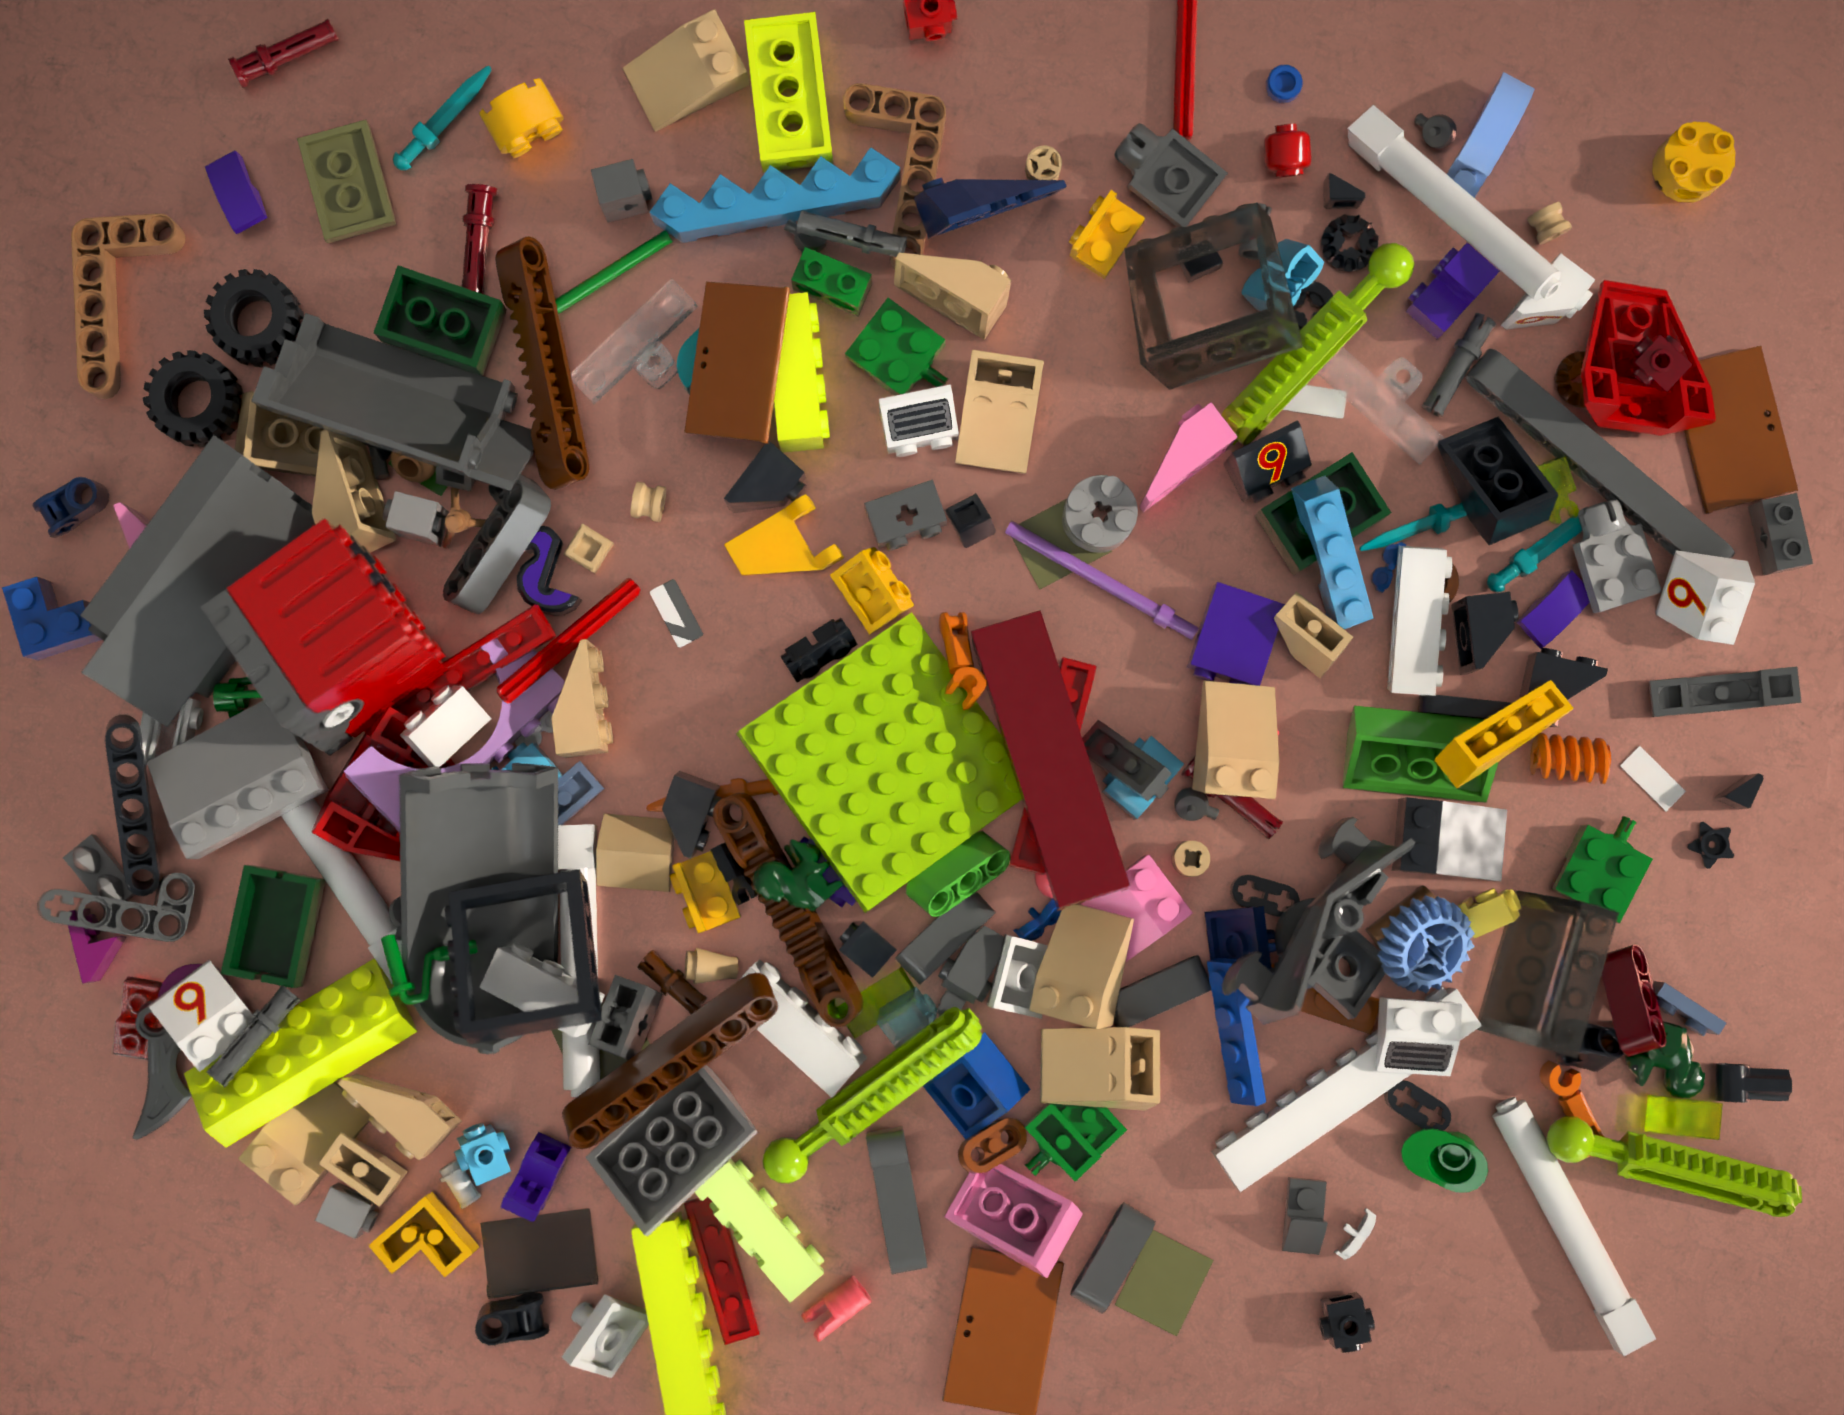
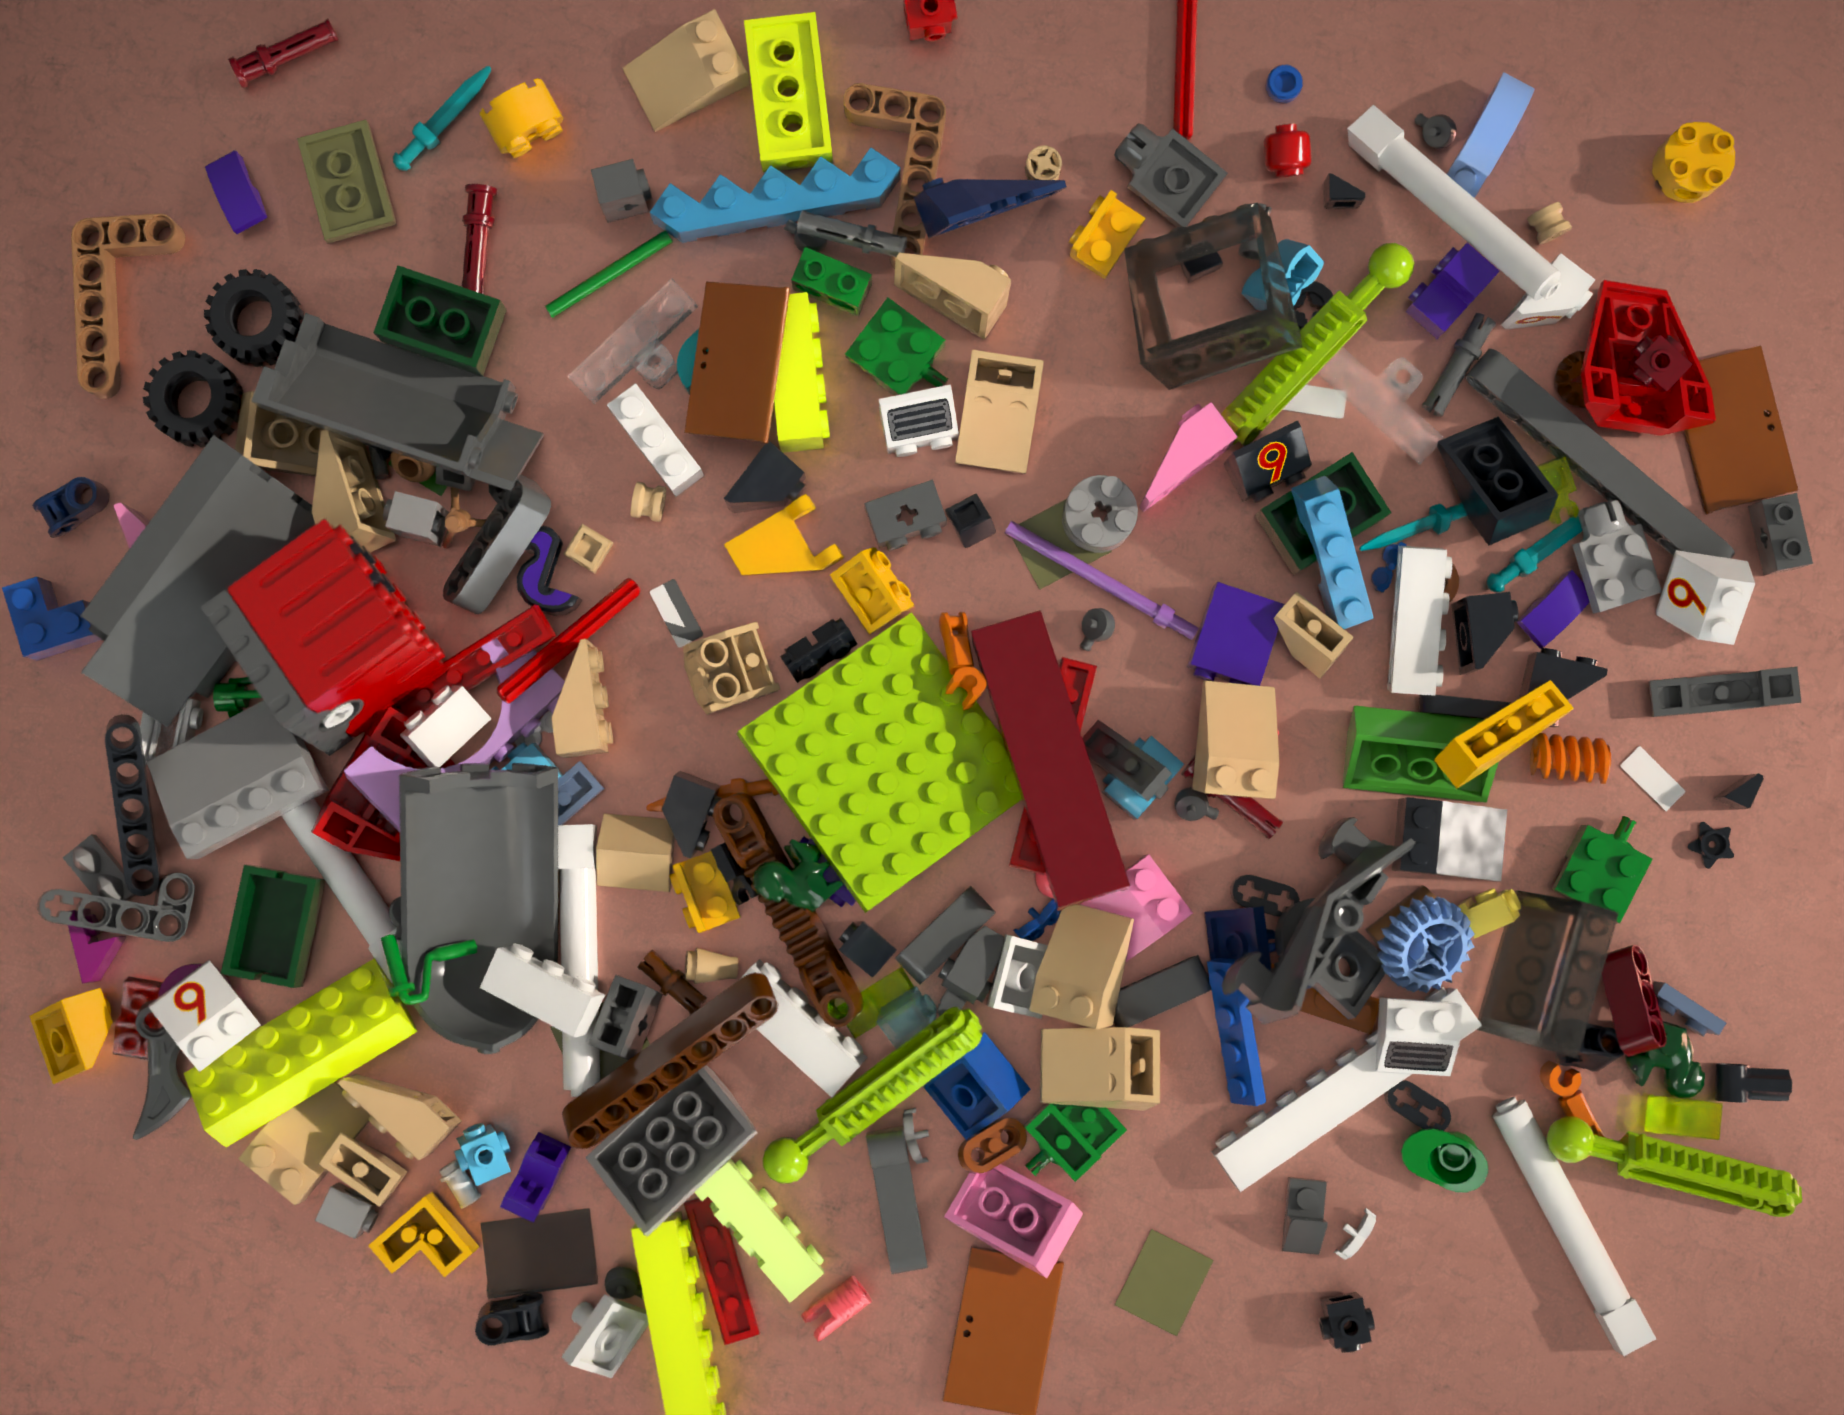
(72, 1033): none -> yellow slope
(253, 1036): dark grey pin -> none
(562, 454): reddish brown gear -> none
(588, 1006): black window -> none
(623, 1283): none -> dark grey piece
(655, 440): none -> white brick
(728, 668): none -> tan slope
(911, 1137): none -> light grey piece
(958, 874): bright green beam -> none
(1097, 626): none -> dark grey piece
(1112, 1258): dark grey beam -> none
(1186, 854): tan wheel -> none
(1349, 259): black gear -> none

